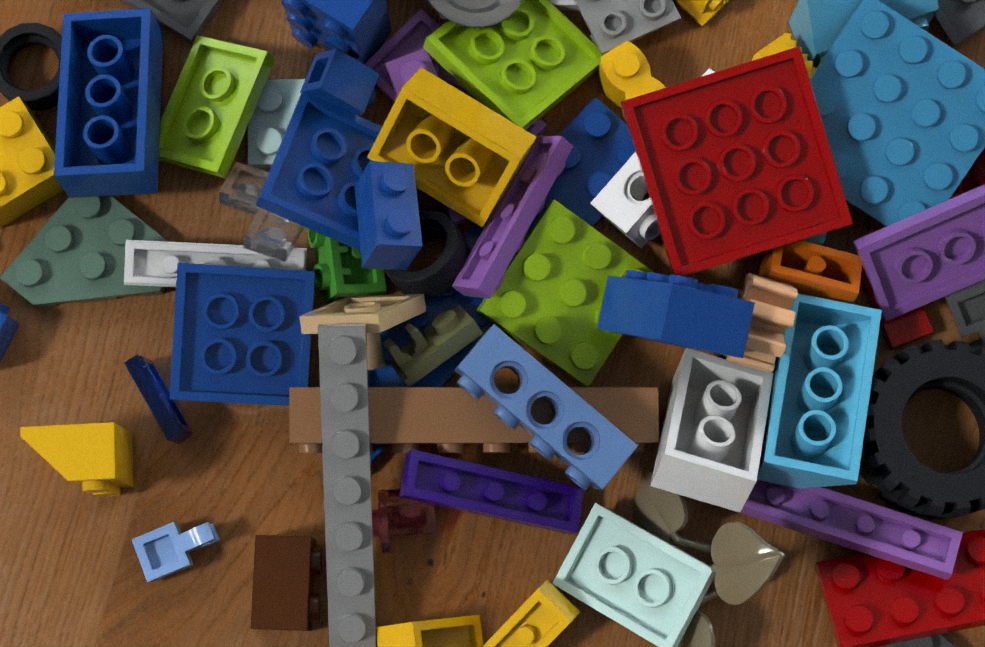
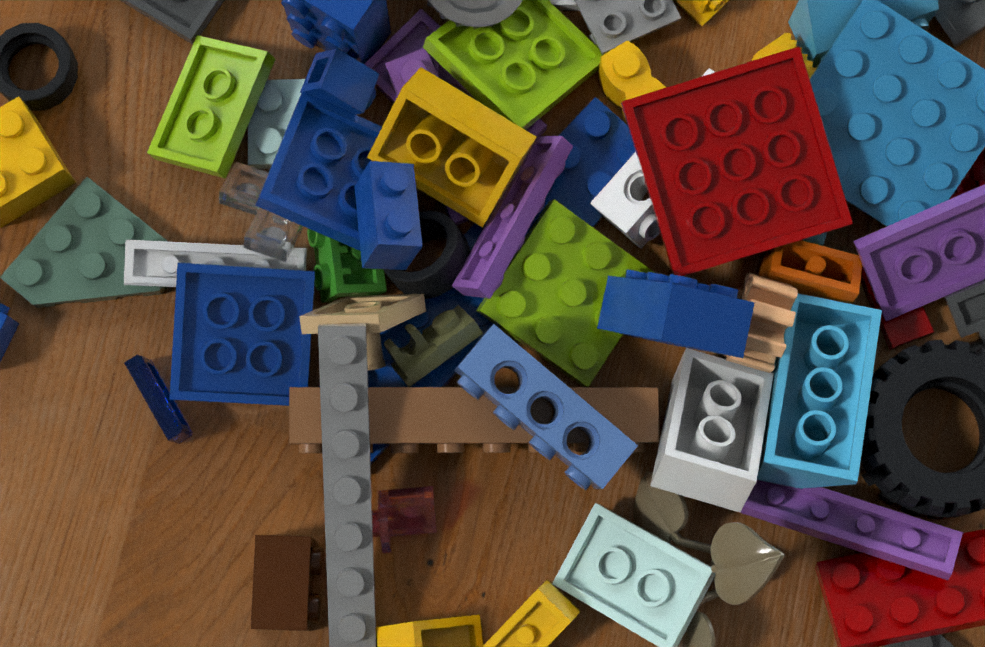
(87, 454): yellow slope -> none
(109, 103): blue brick -> none
(168, 549): light blue plate -> none
(491, 492): dark purple plate -> none

